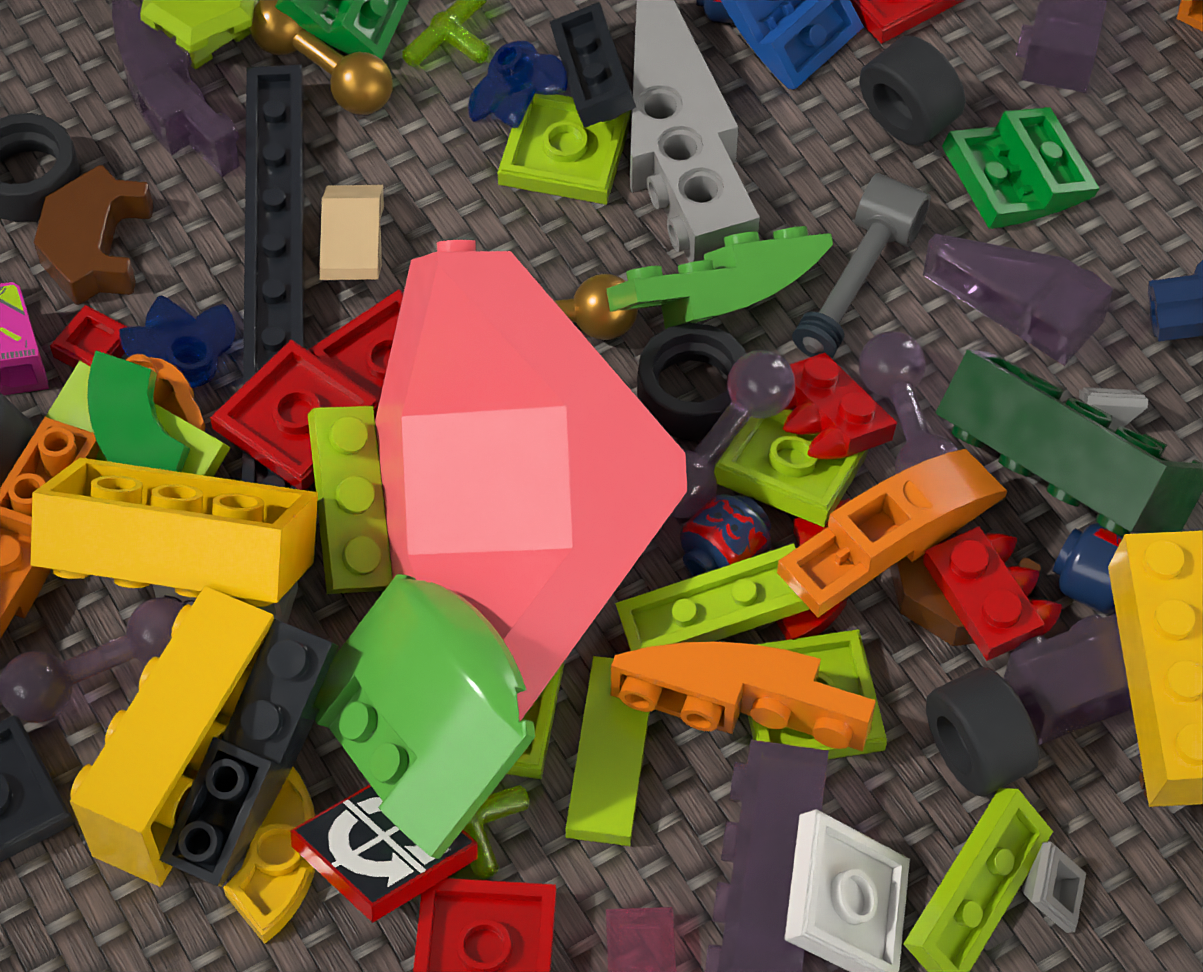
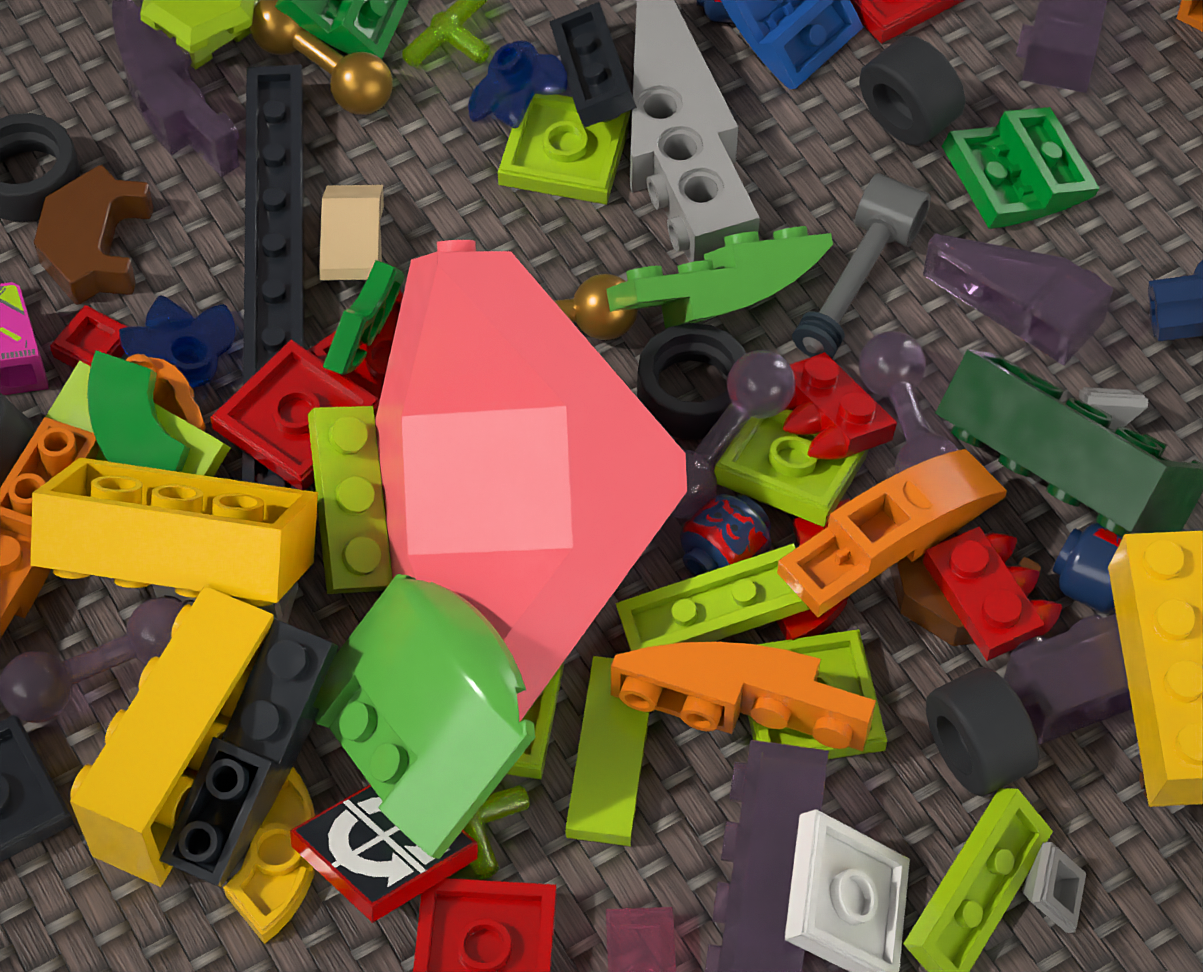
(364, 318): none -> green tile

